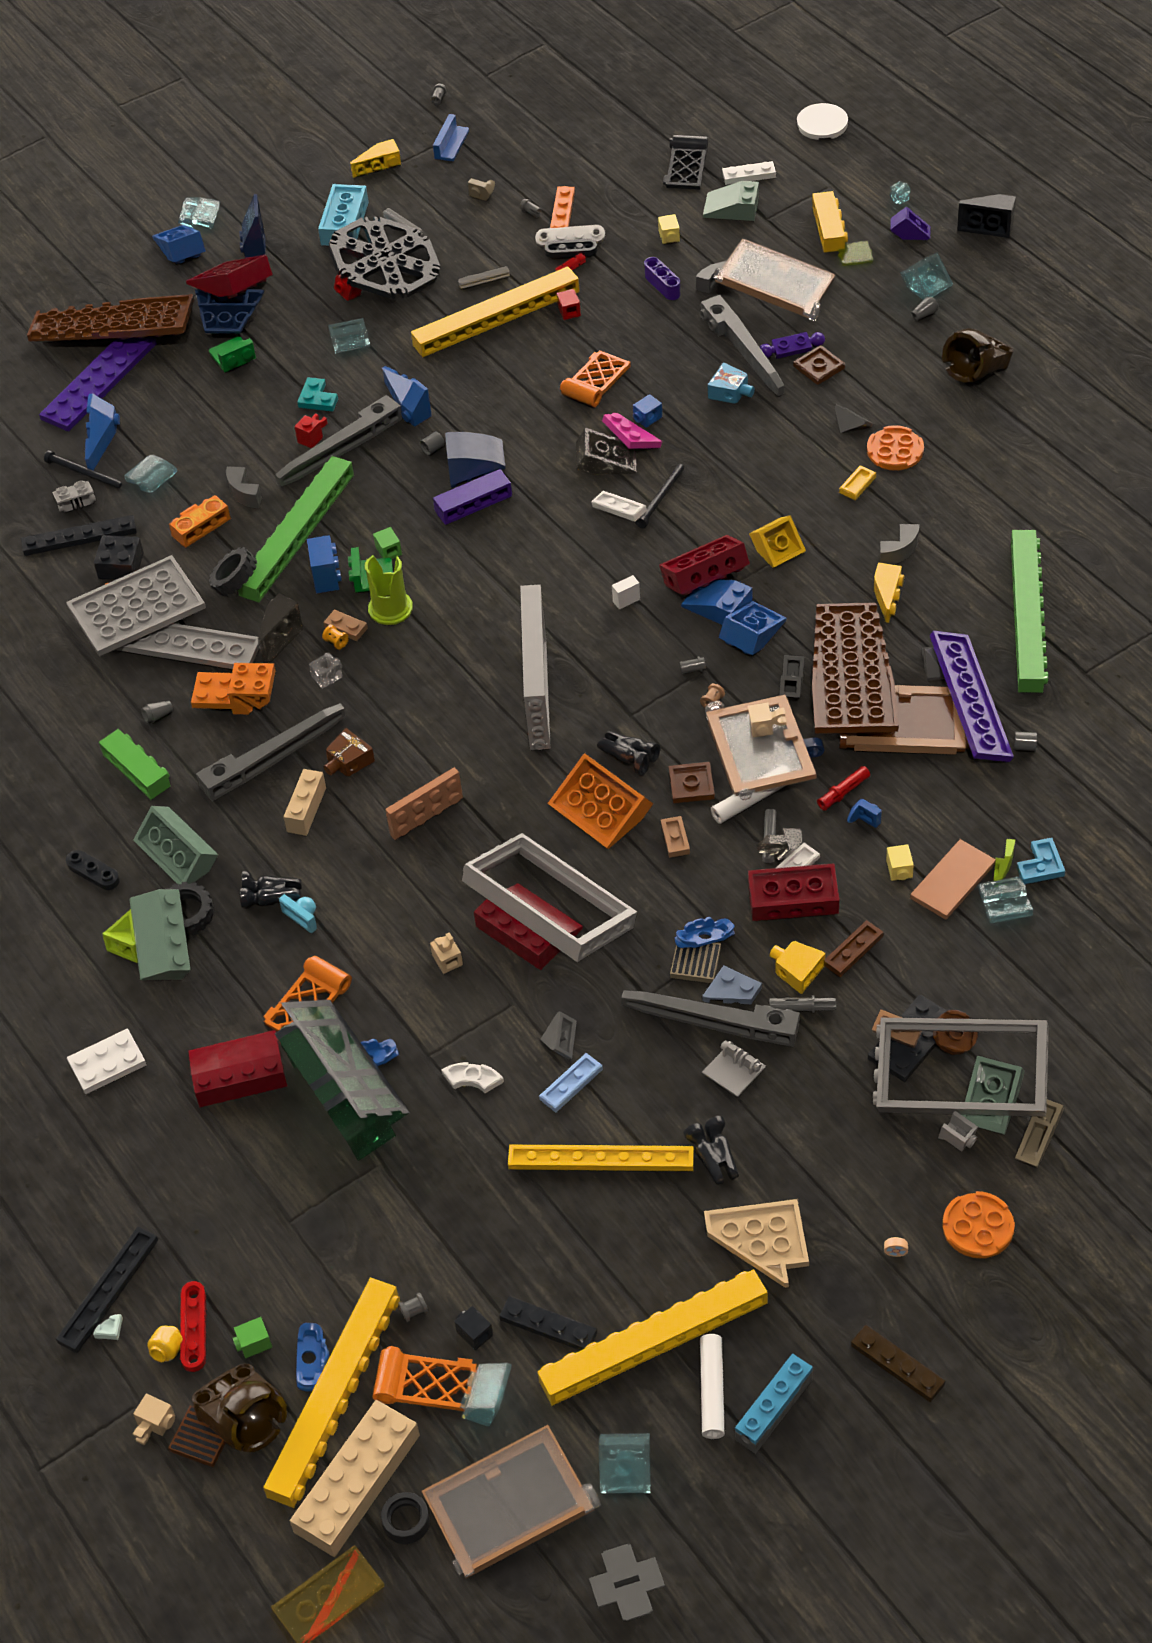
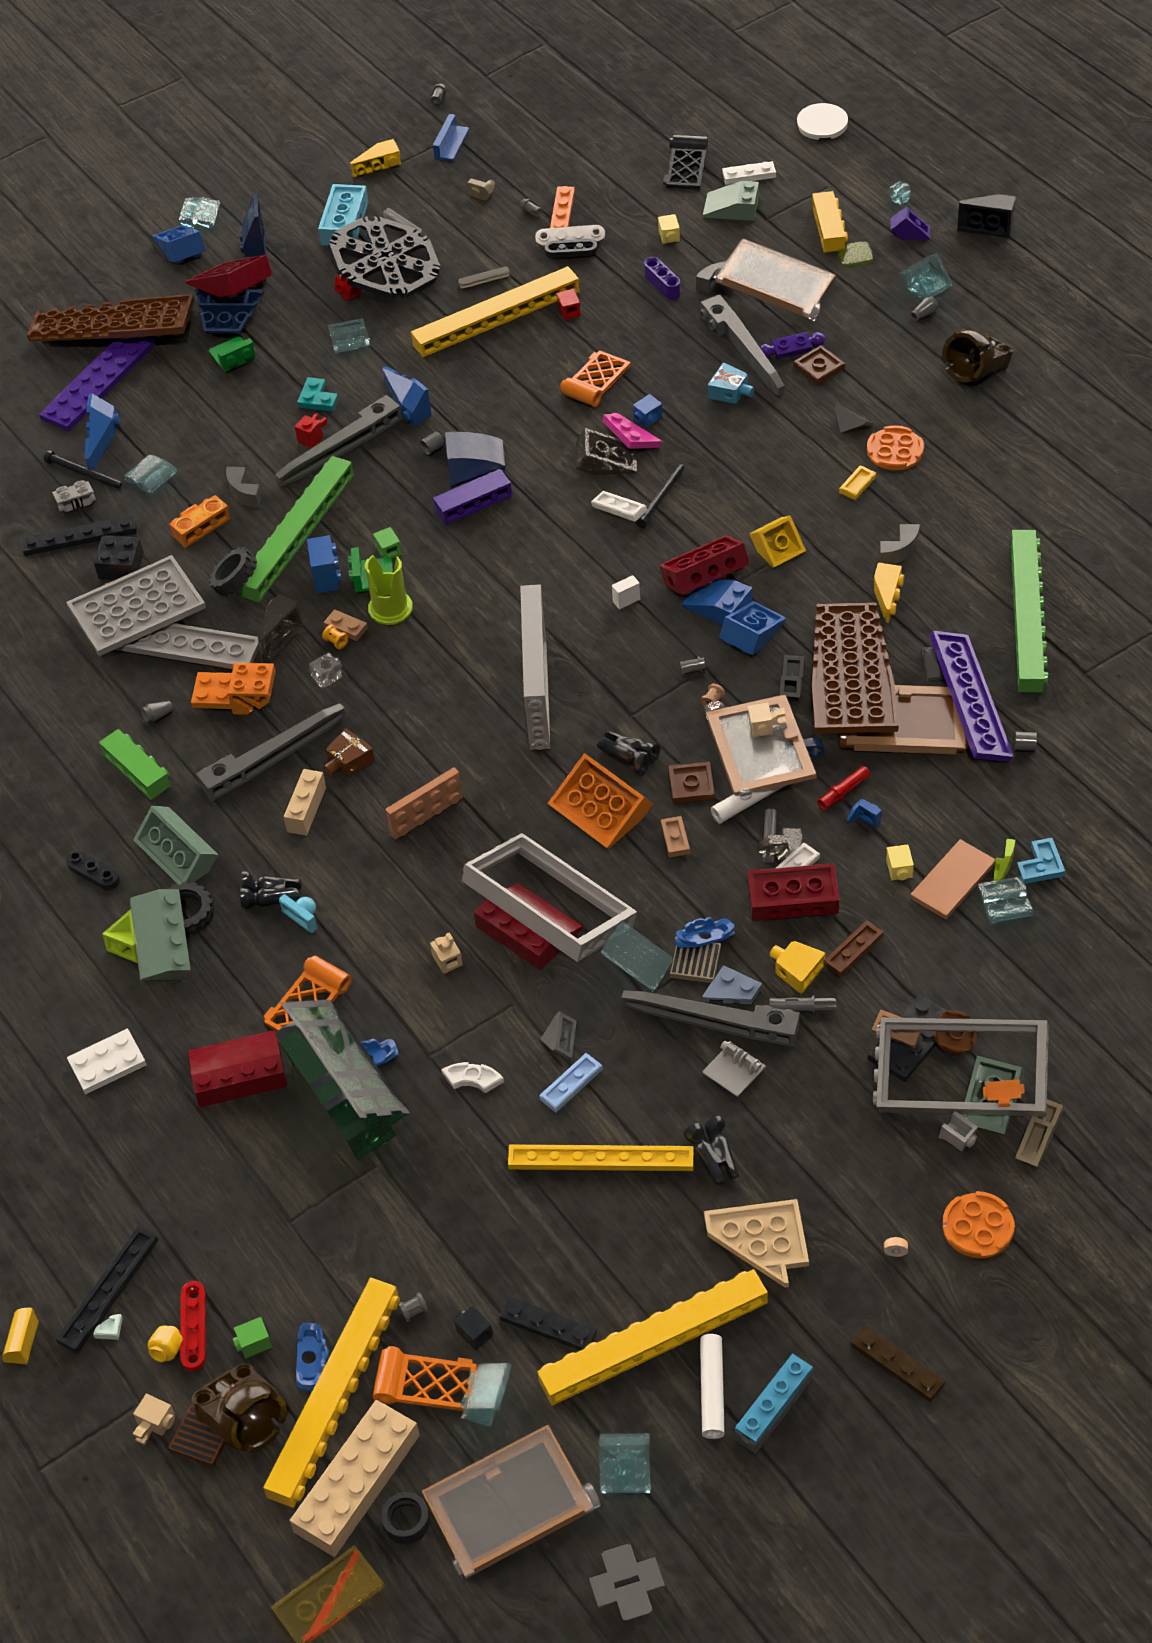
(20, 1336): none -> yellow brick
(573, 262): red axle -> none
(637, 955): none -> clear light blue piece
(1003, 1091): none -> orange piece

